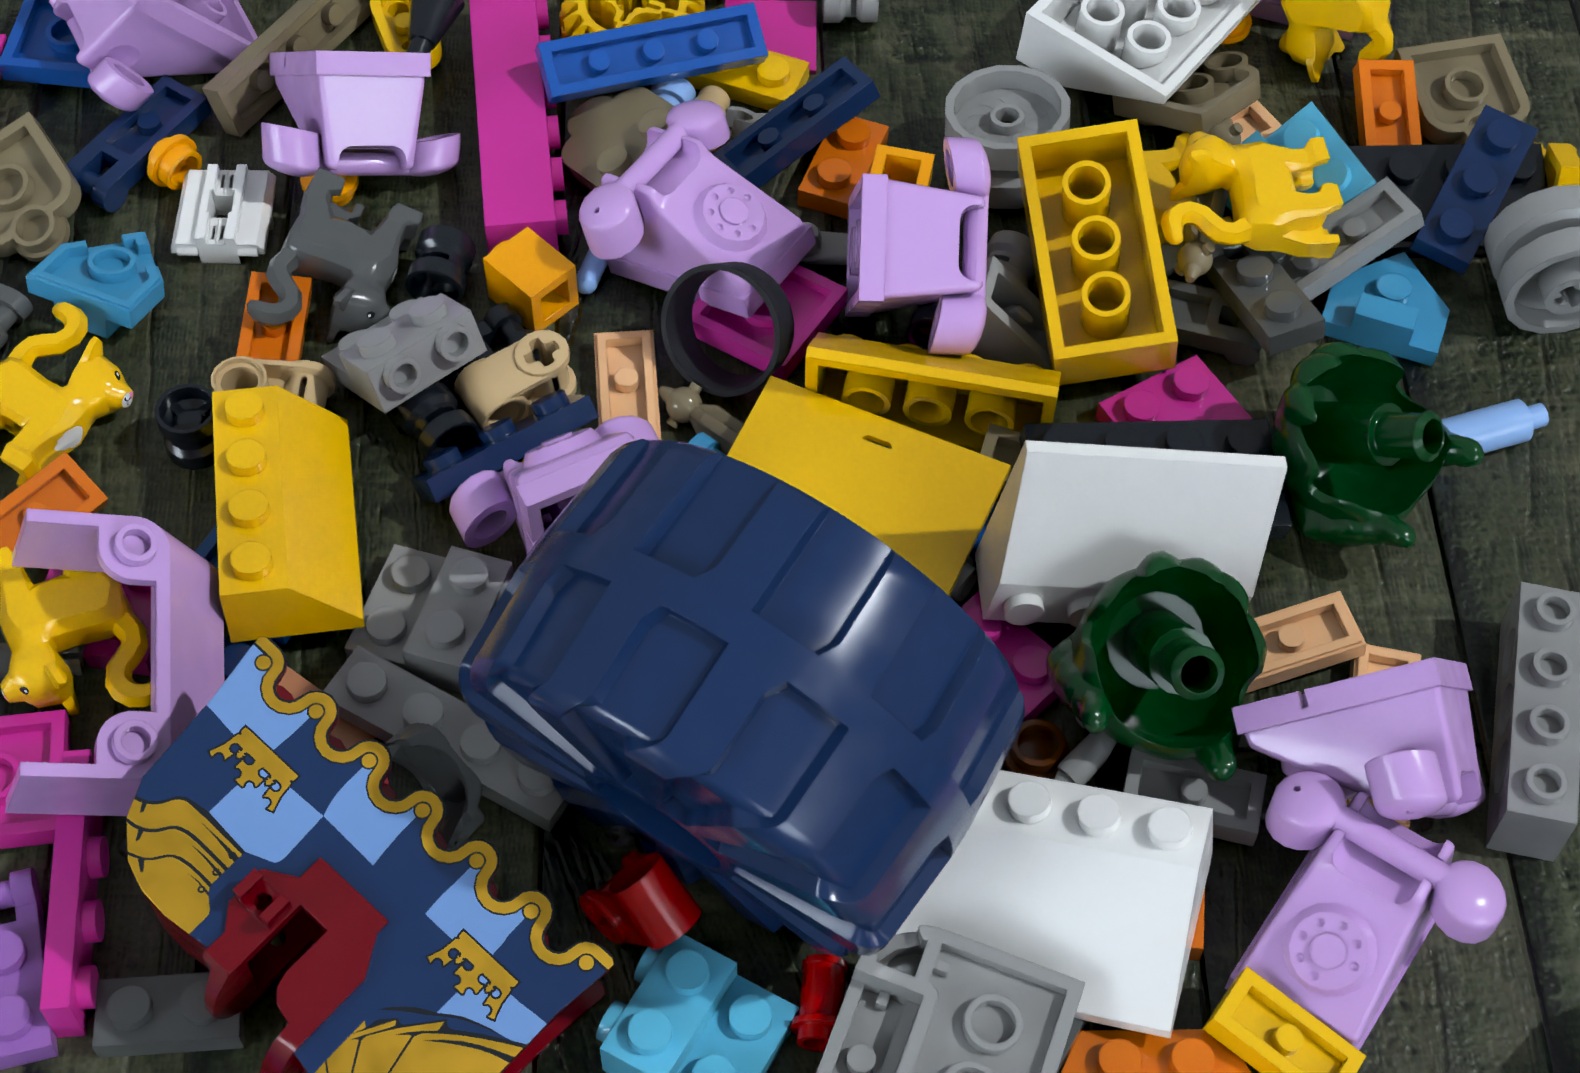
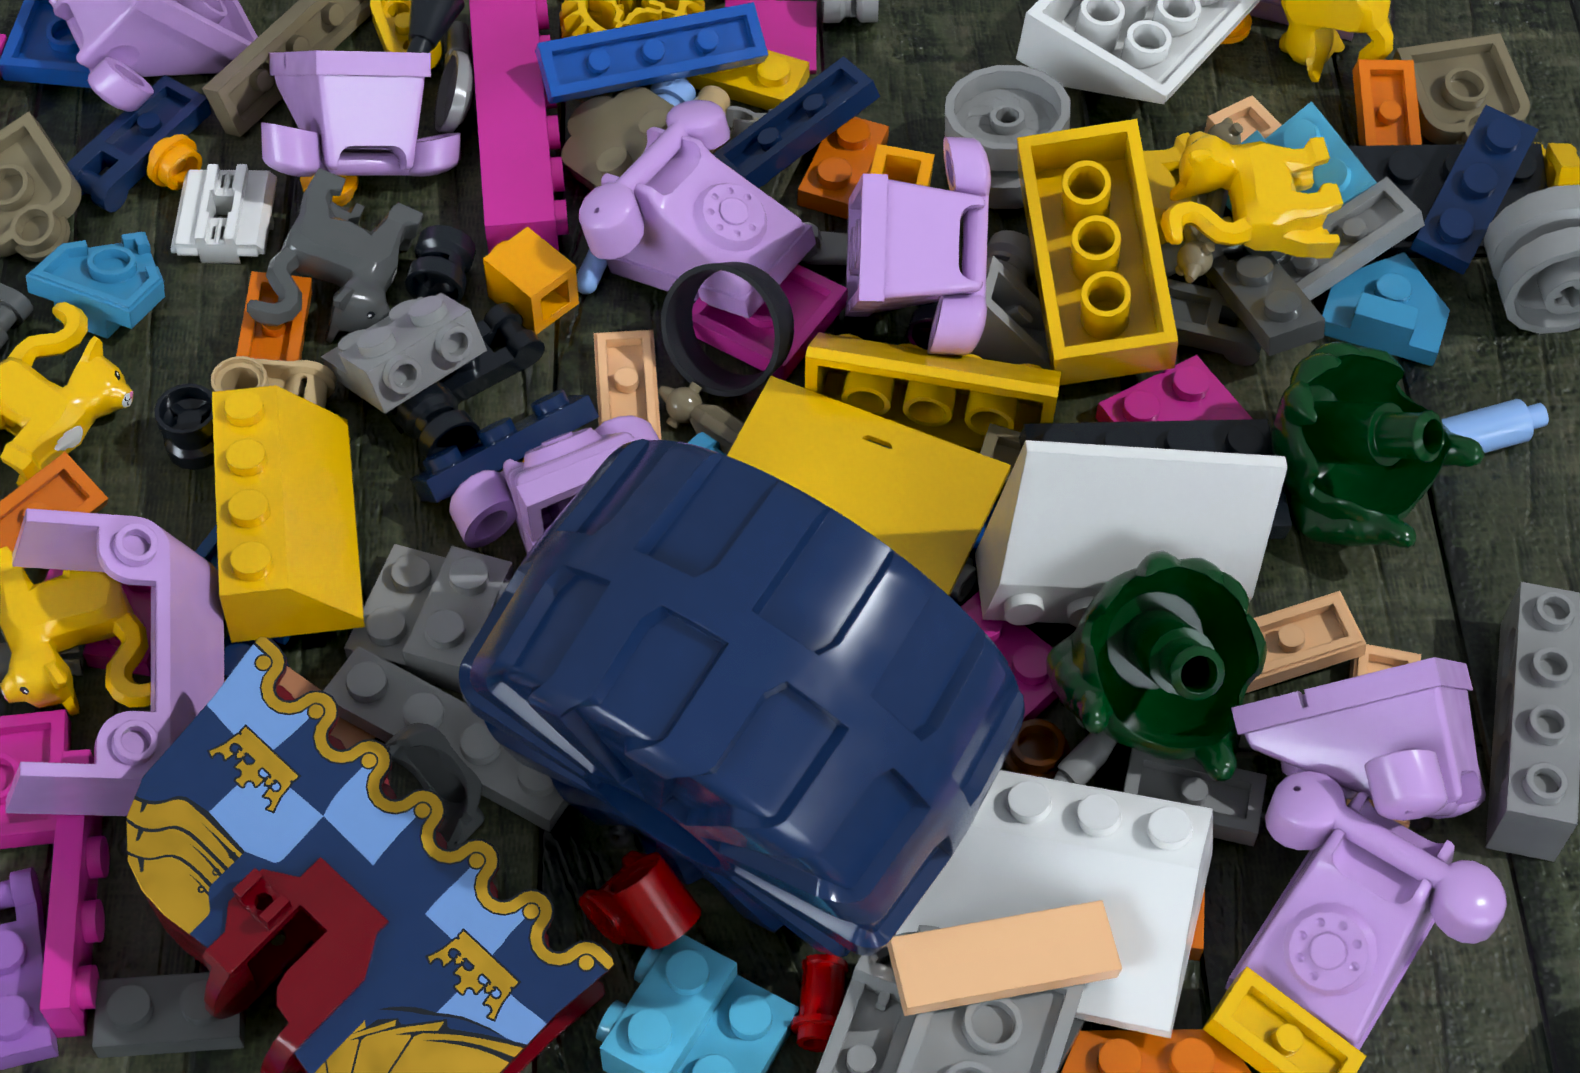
(456, 82): none -> light grey piece
(513, 380): tan piece -> none
(1003, 957): none -> light nougat tile
(1212, 93): dark tan plate -> none

